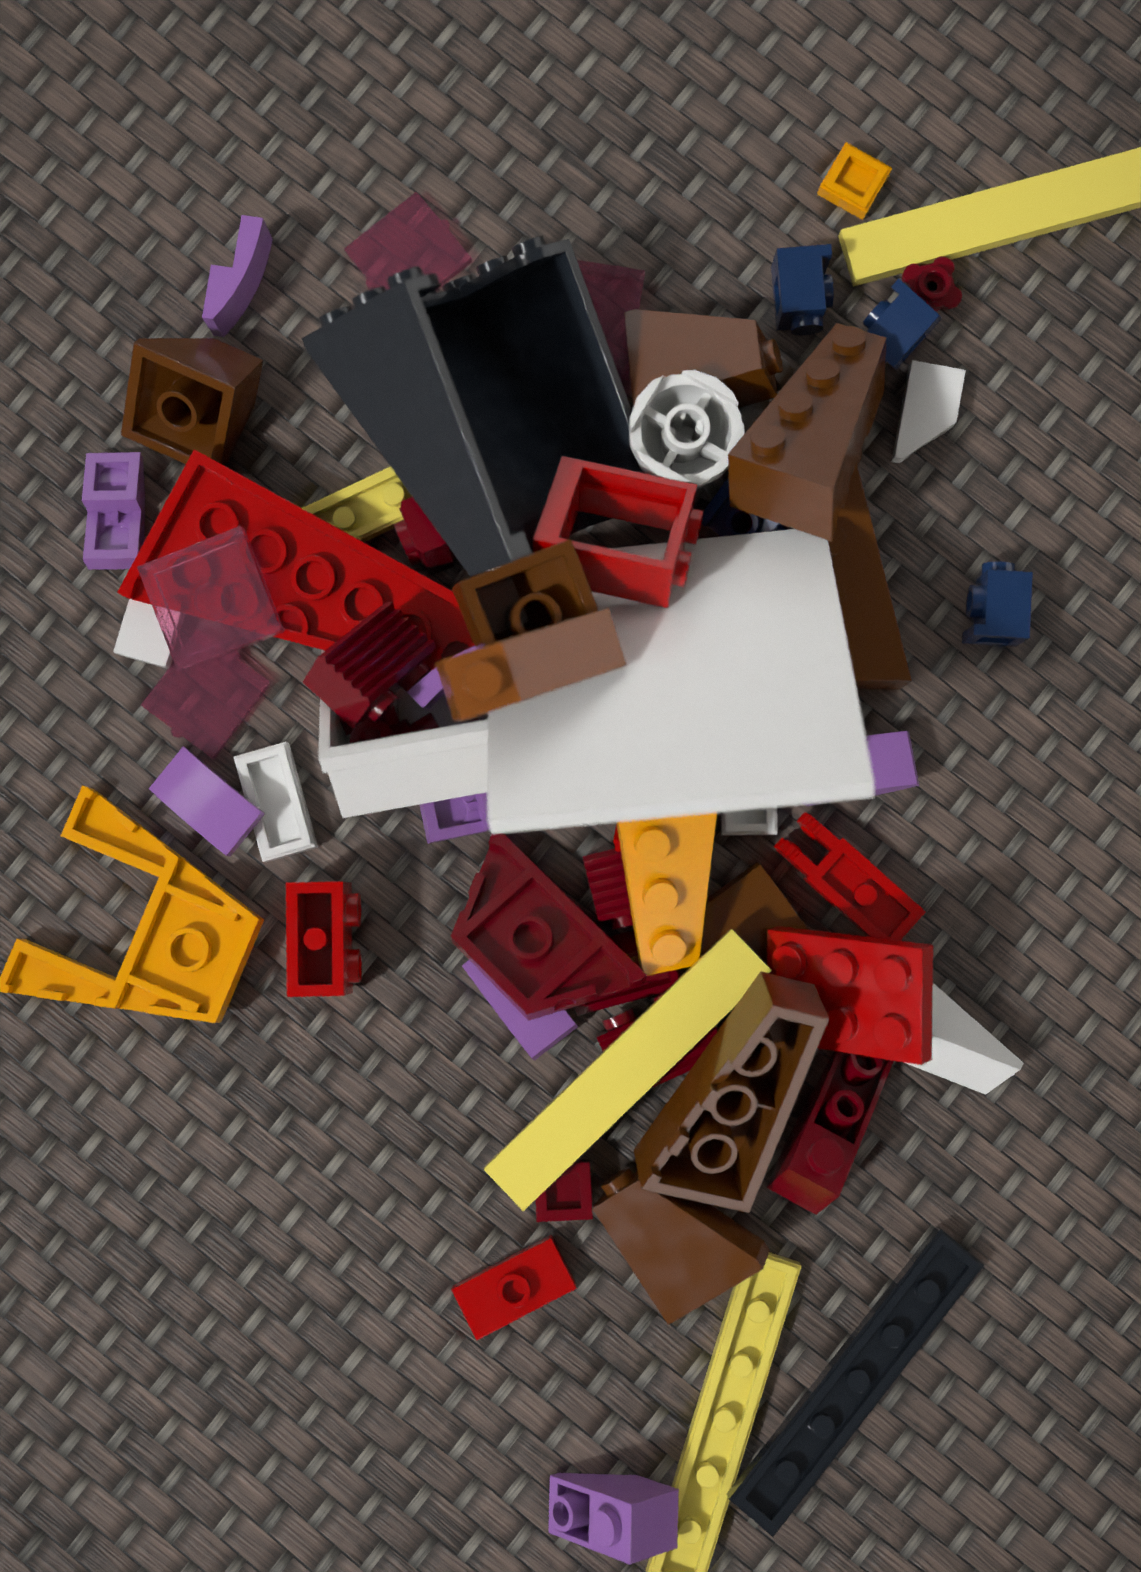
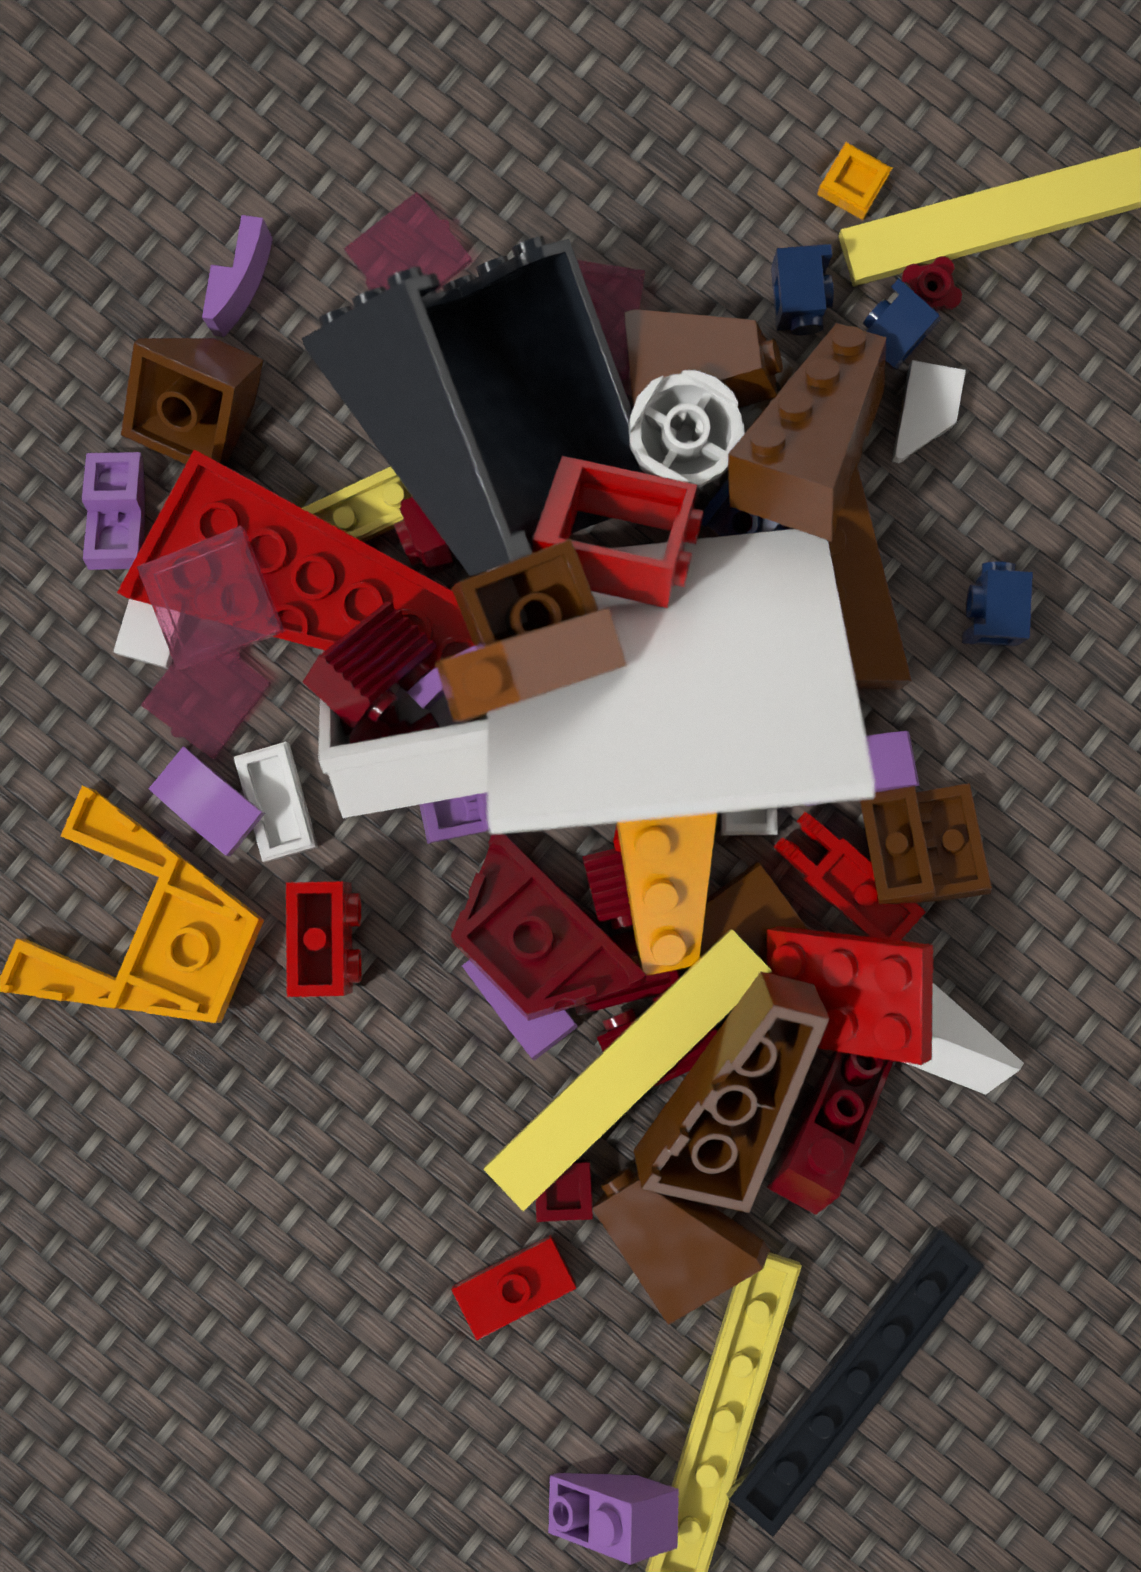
(925, 845): none -> reddish brown slope

